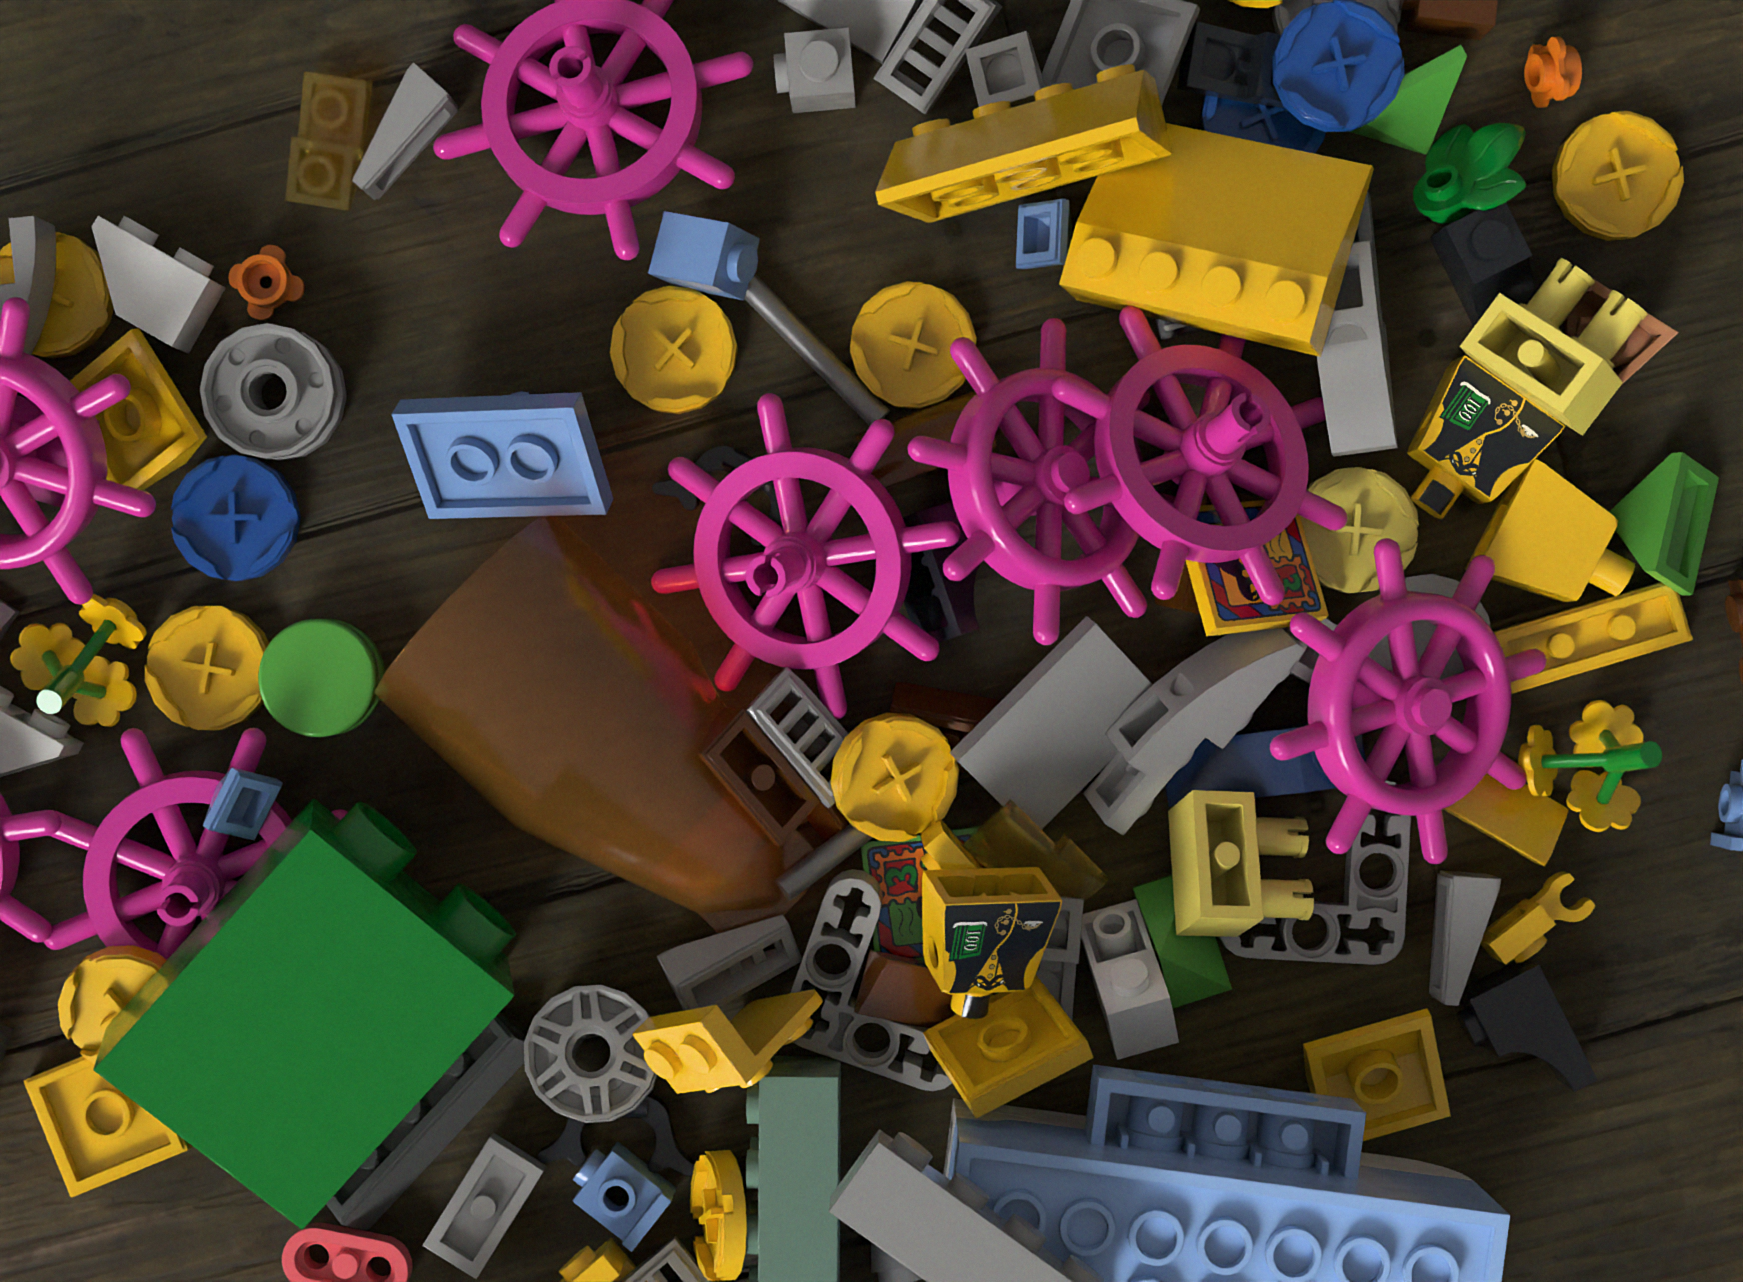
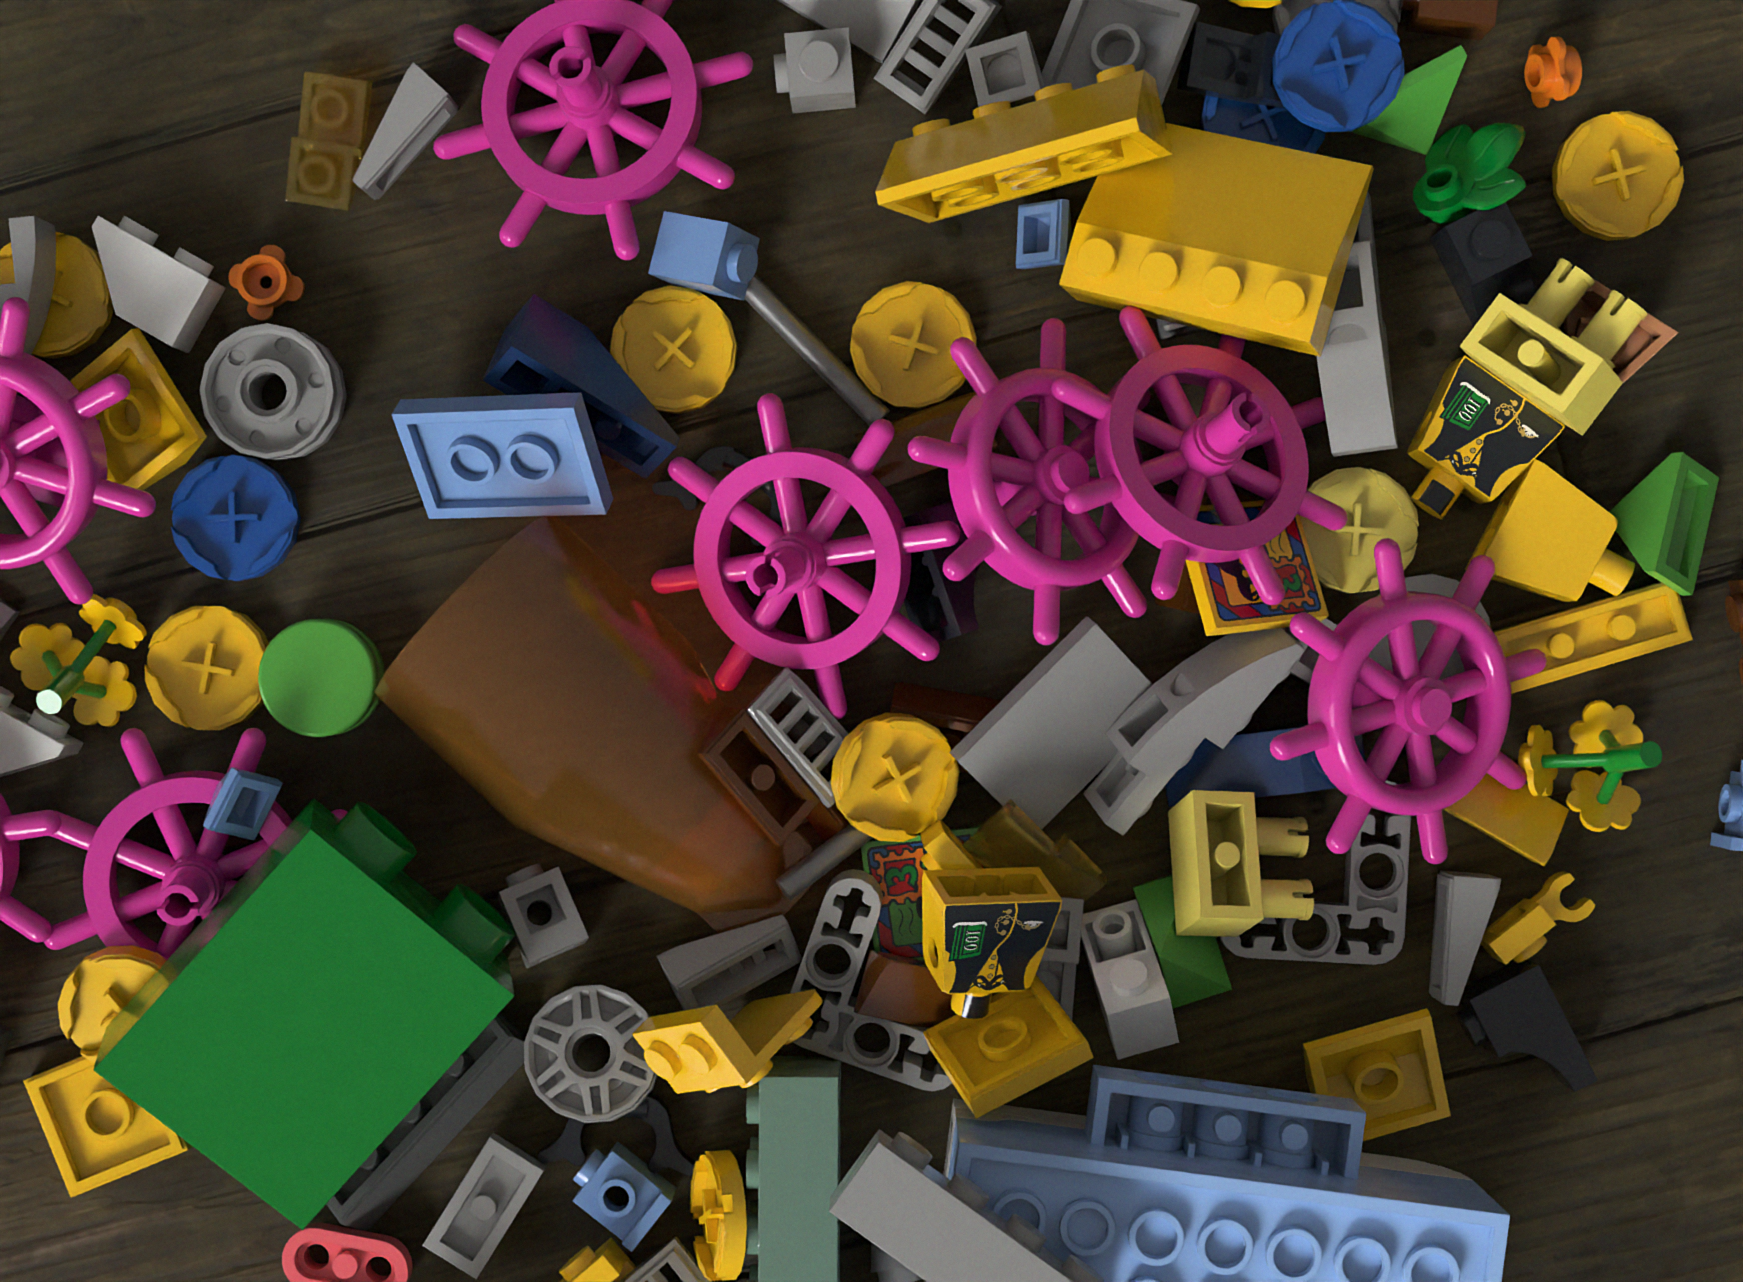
(557, 354): none -> dark blue slope
(562, 931): none -> light grey brick

